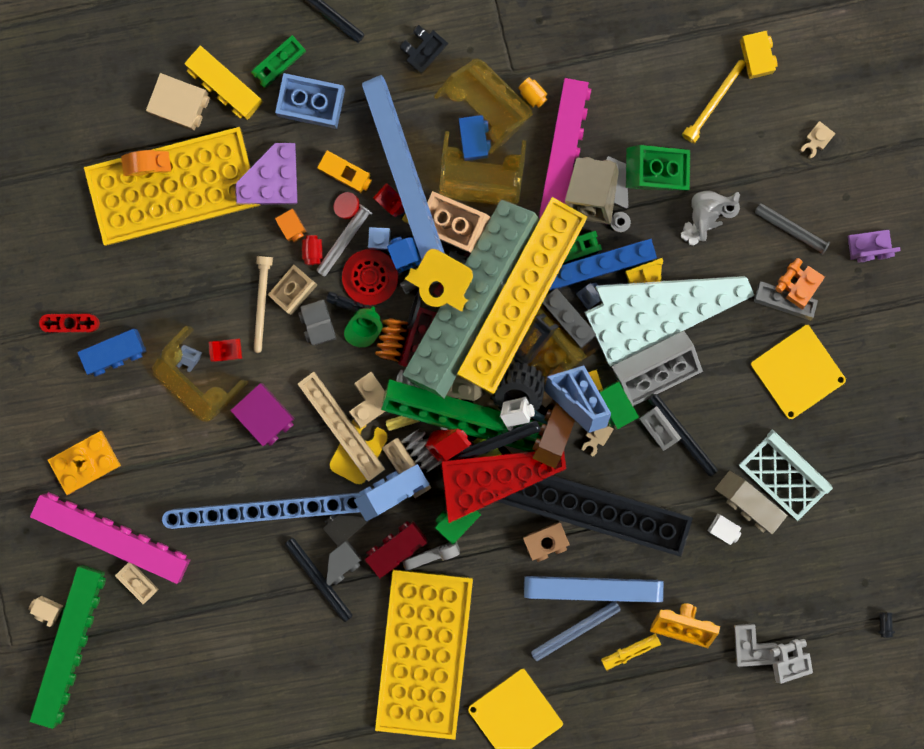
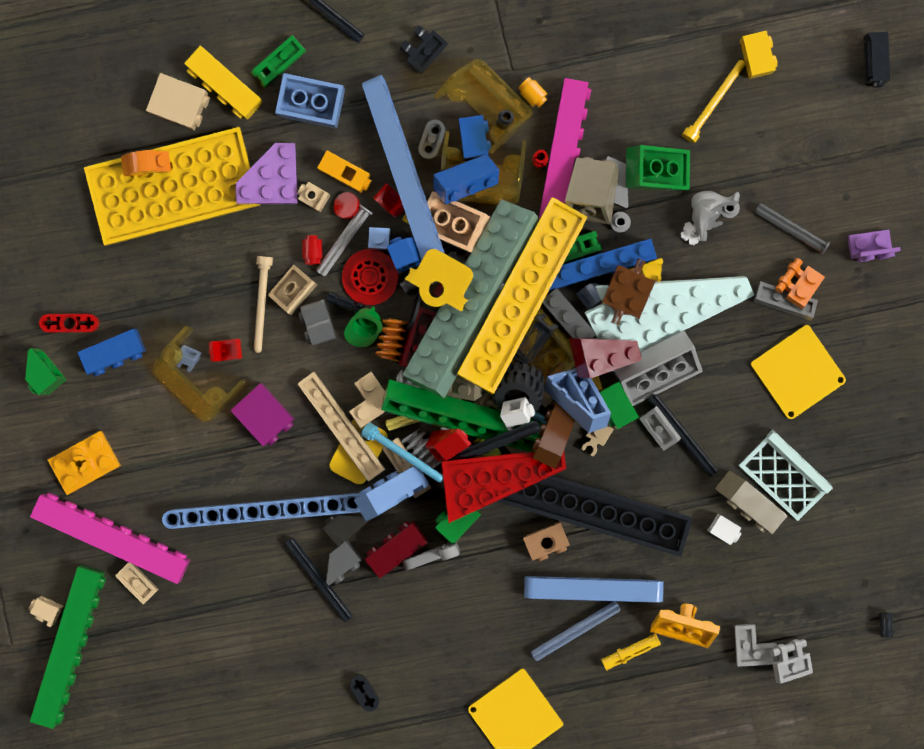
(42, 373): none -> green slope
(291, 225): orange brick -> none
(318, 201): none -> tan brick
(369, 690): none -> black beam
(372, 433): none -> medium azure piece
(424, 654): yellow plate -> none
(431, 139): none -> dark grey plate
(466, 179): none -> blue brick
(501, 119): none -> black pin
(540, 163): none -> red pin
(601, 356): none -> wedge
(628, 292): none -> reddish brown plate
(818, 138): tan plate -> none
(877, 58): none -> black window

